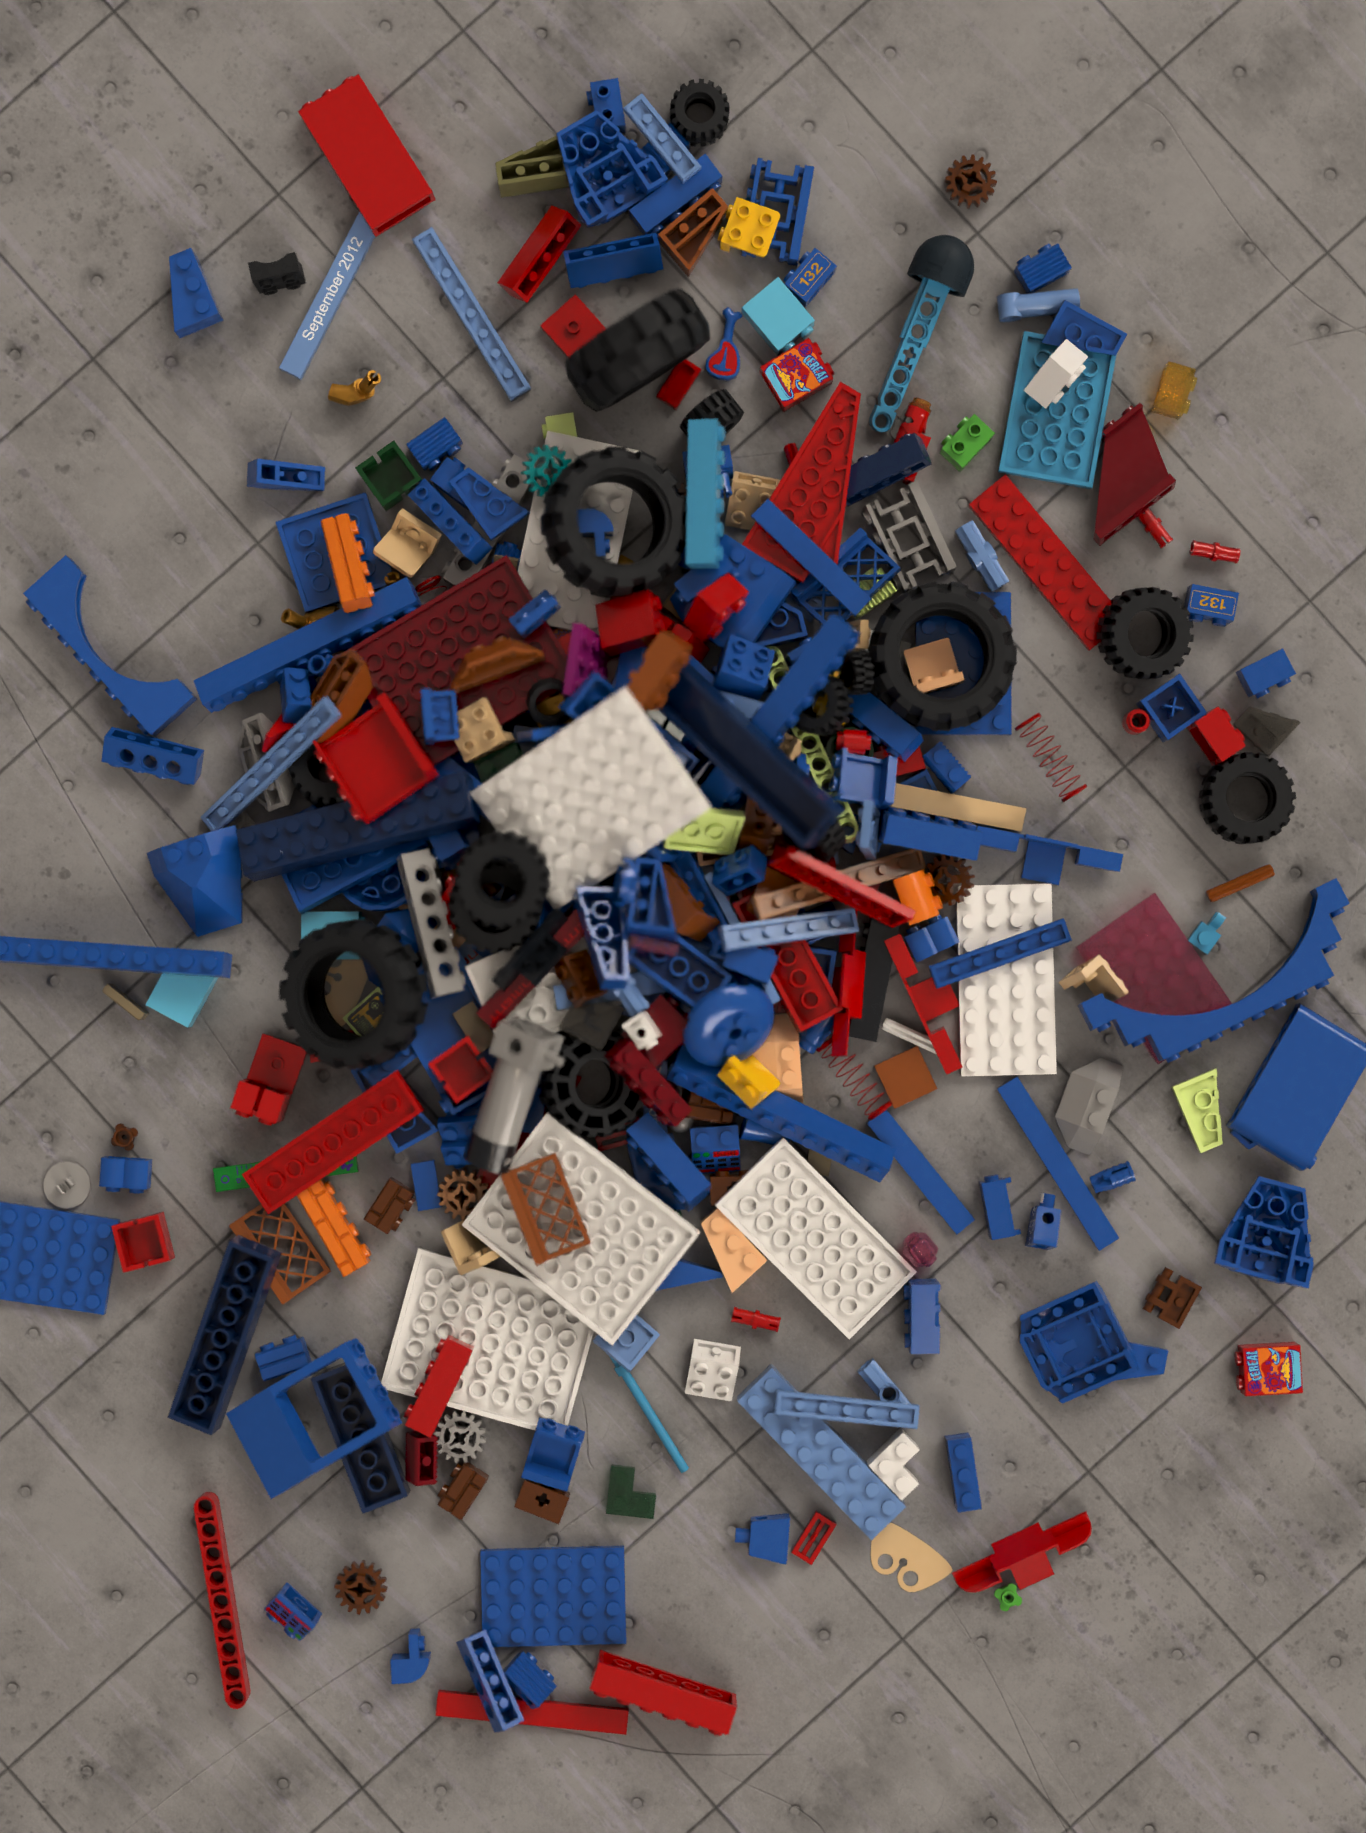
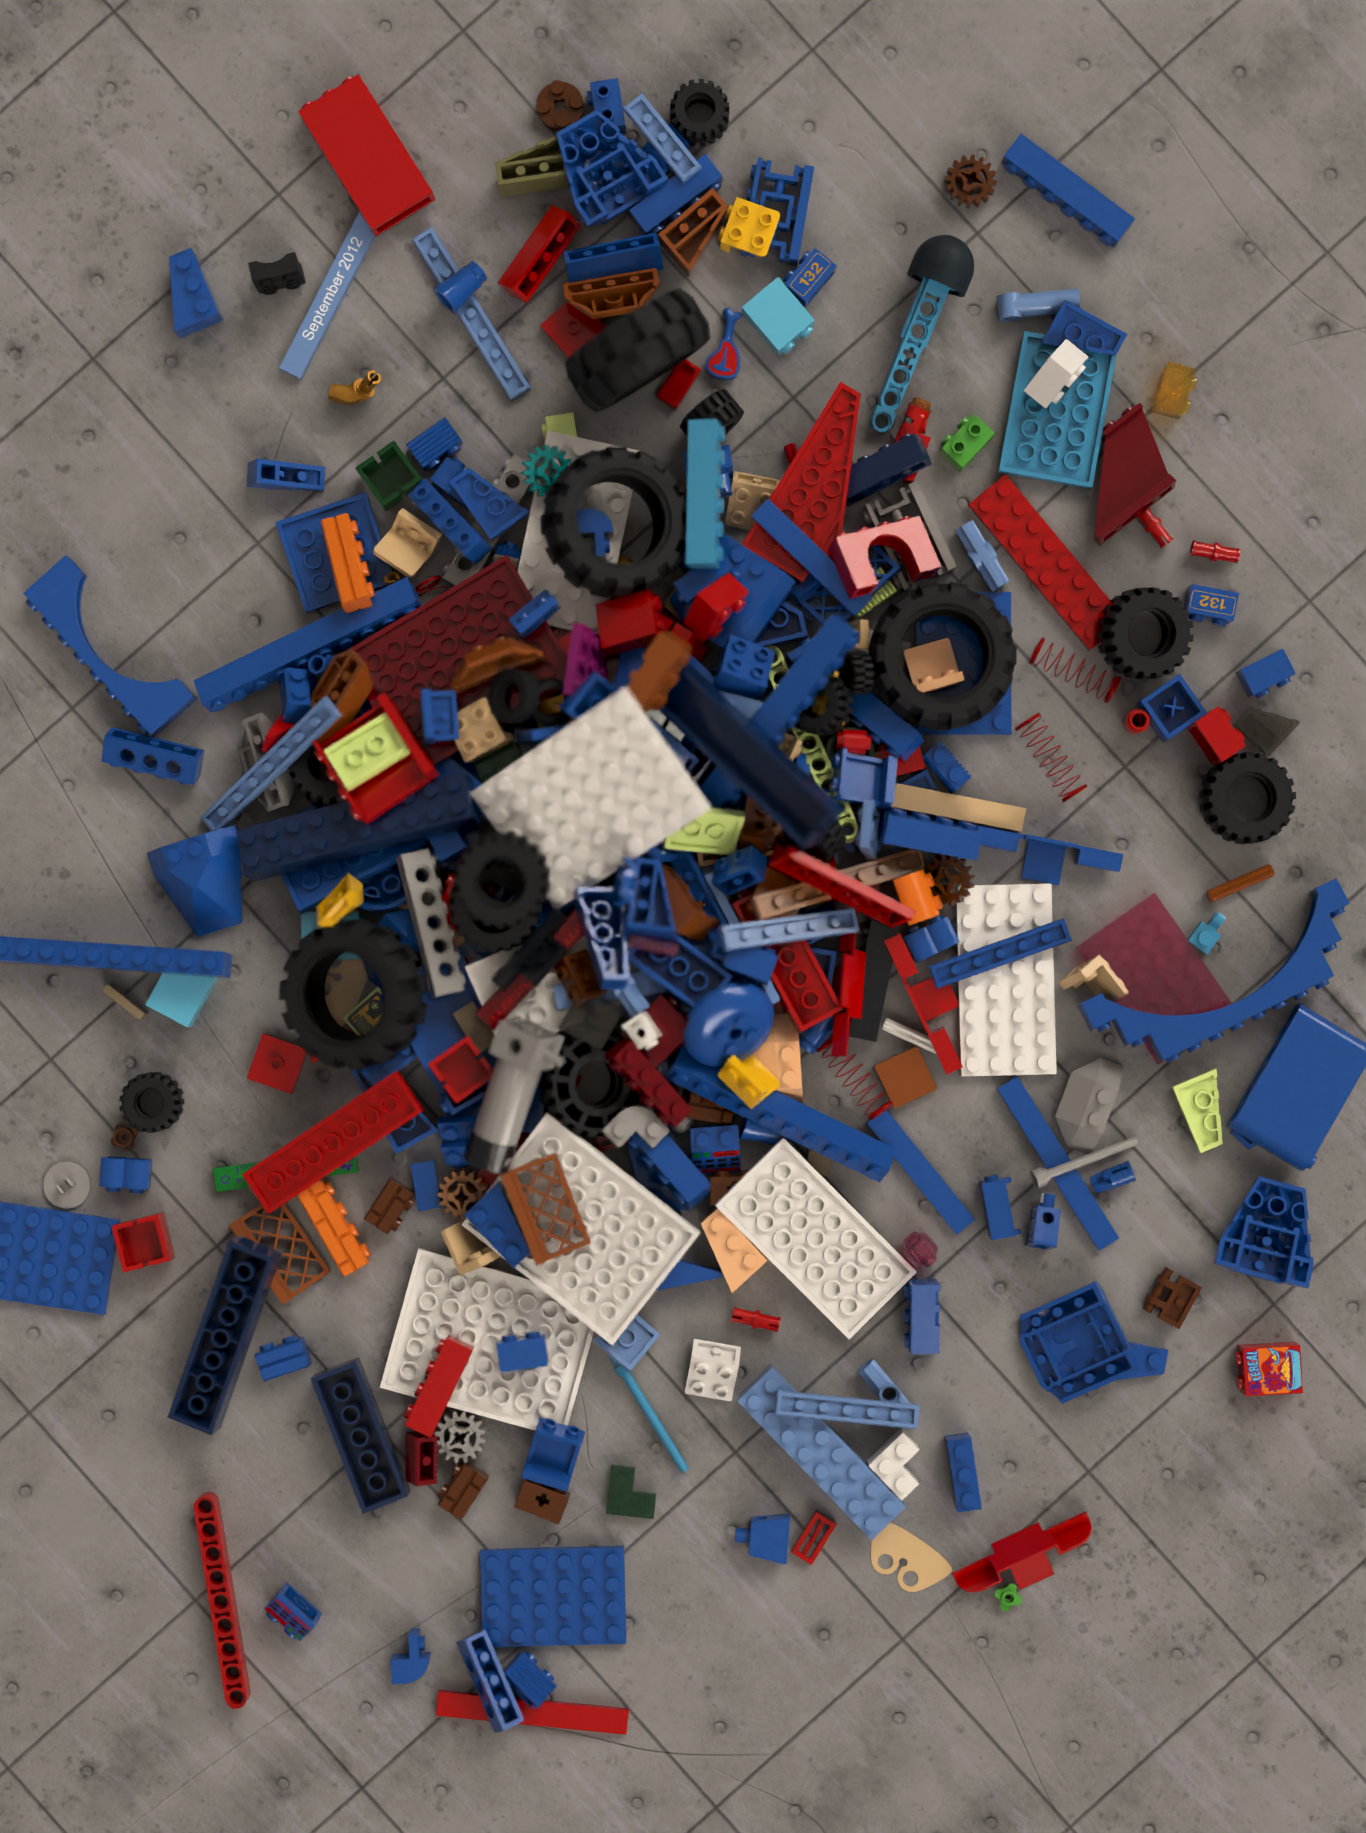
(132, 1108): none -> black tyre
(254, 1099): red piece -> none
(278, 1438): blue window -> none
(299, 621): pearl gold arm -> none
(340, 902): none -> yellow slope
(367, 751): none -> yellowish green plate
(371, 1587): reddish brown gear -> none
(460, 286): none -> blue plant
(498, 1224): none -> blue wing
(522, 1351): none -> blue brick
(527, 701): none -> black tyre
(558, 92): none -> reddish brown plate
(612, 293): none -> dark orange wedge
(636, 1120): none -> light grey plate
(663, 1693): red brick -> none
(797, 374): brick -> none
(905, 536): none -> arch
(1042, 269): blue brick -> none
(1042, 1176): none -> light grey piece
(1067, 191): none -> blue brick
(1116, 680): none -> red piece

